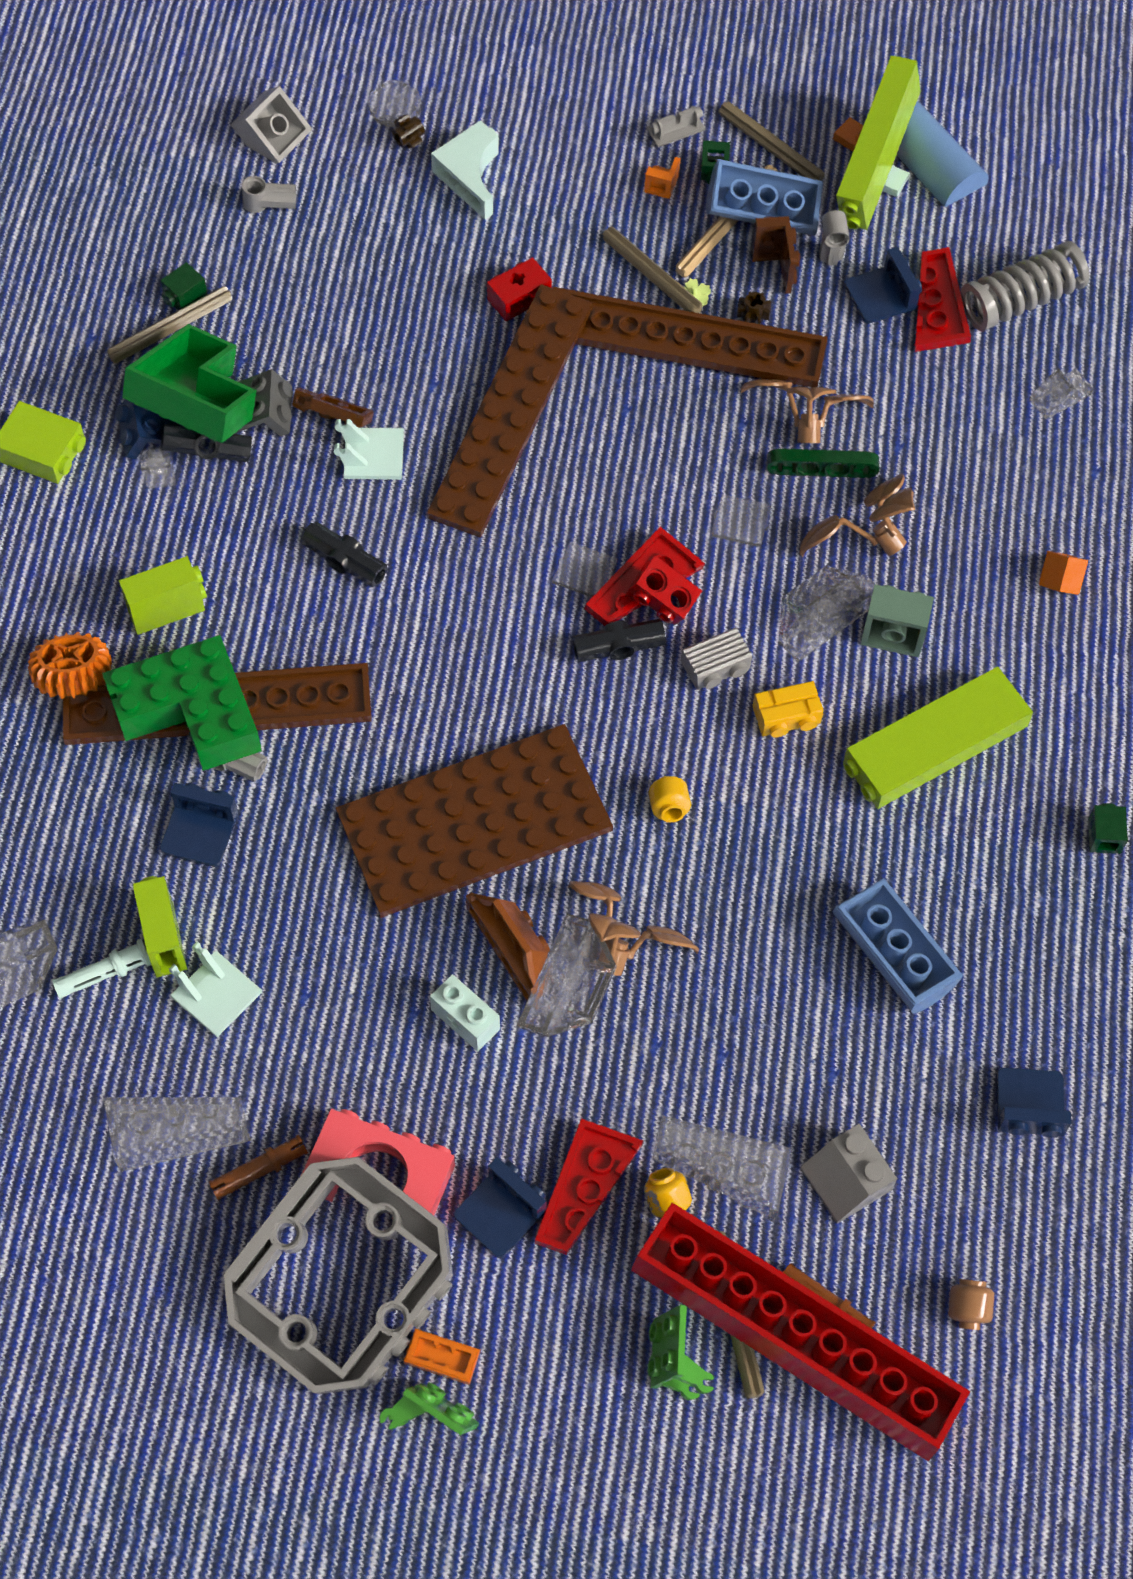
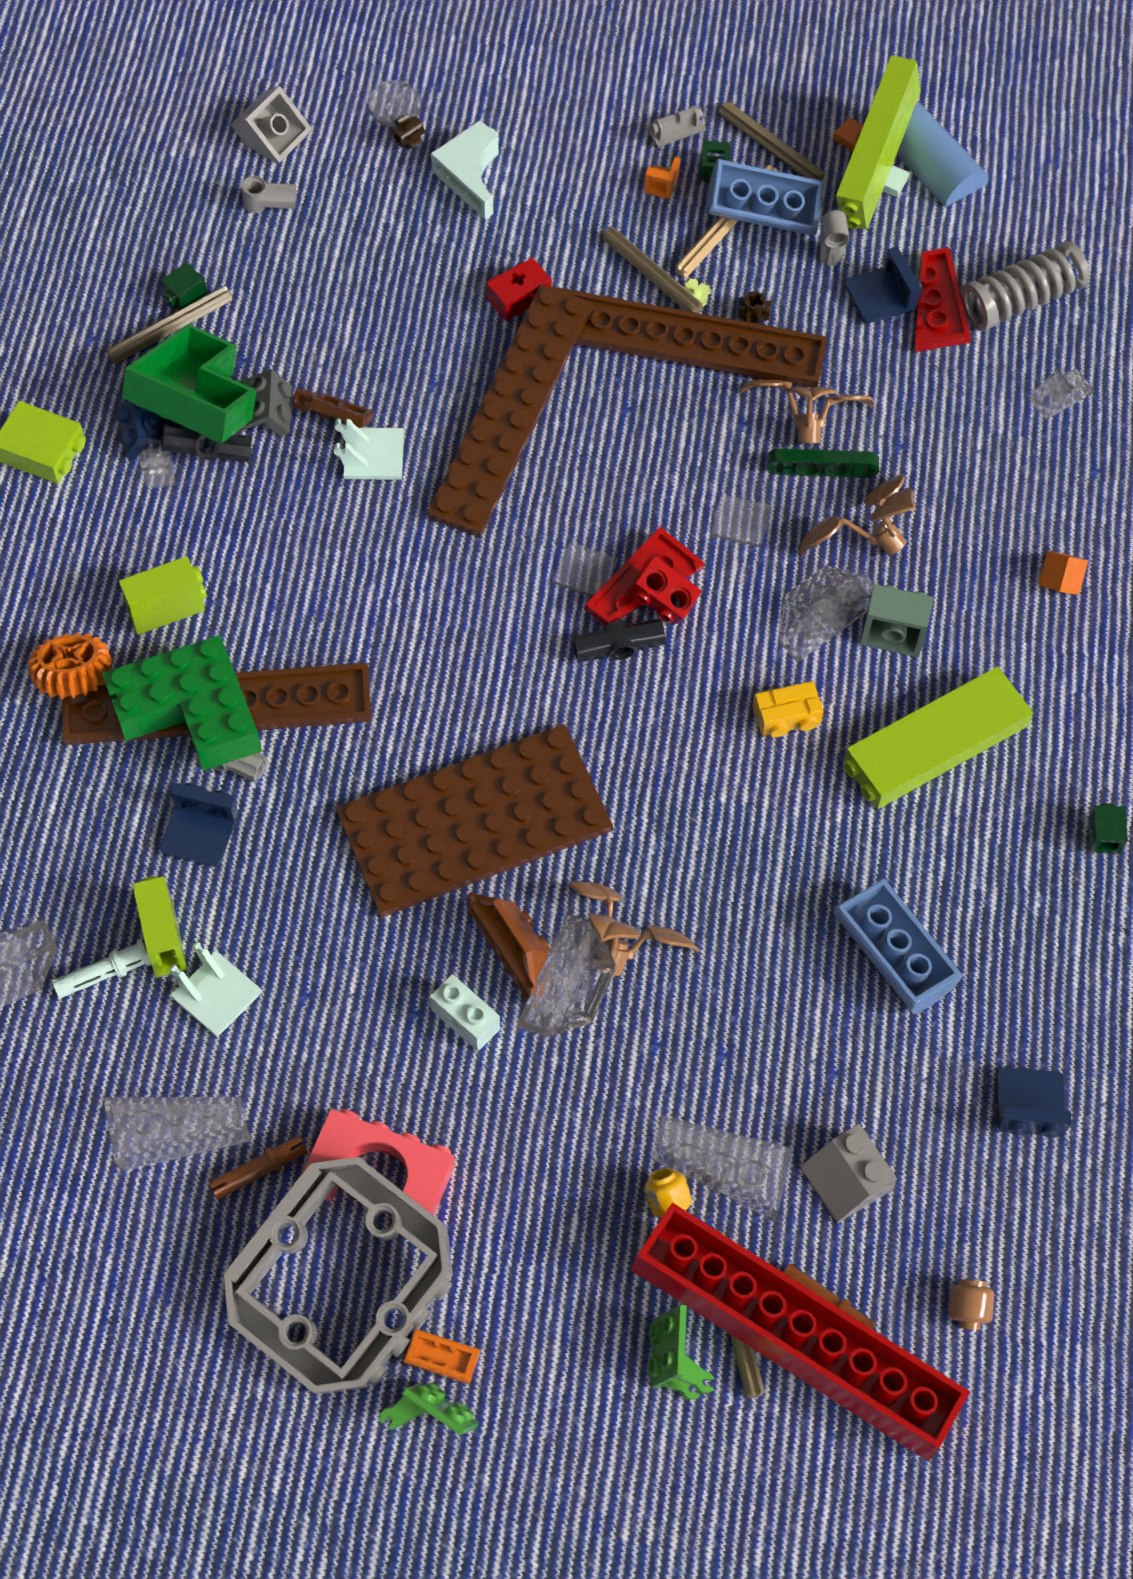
(344, 554): black piece -> none
(501, 1208): dark blue bracket -> none
(586, 1179): red wing -> none
(669, 798): yellow head -> none
(716, 659): light grey brick -> none
(775, 241): reddish brown bracket -> none

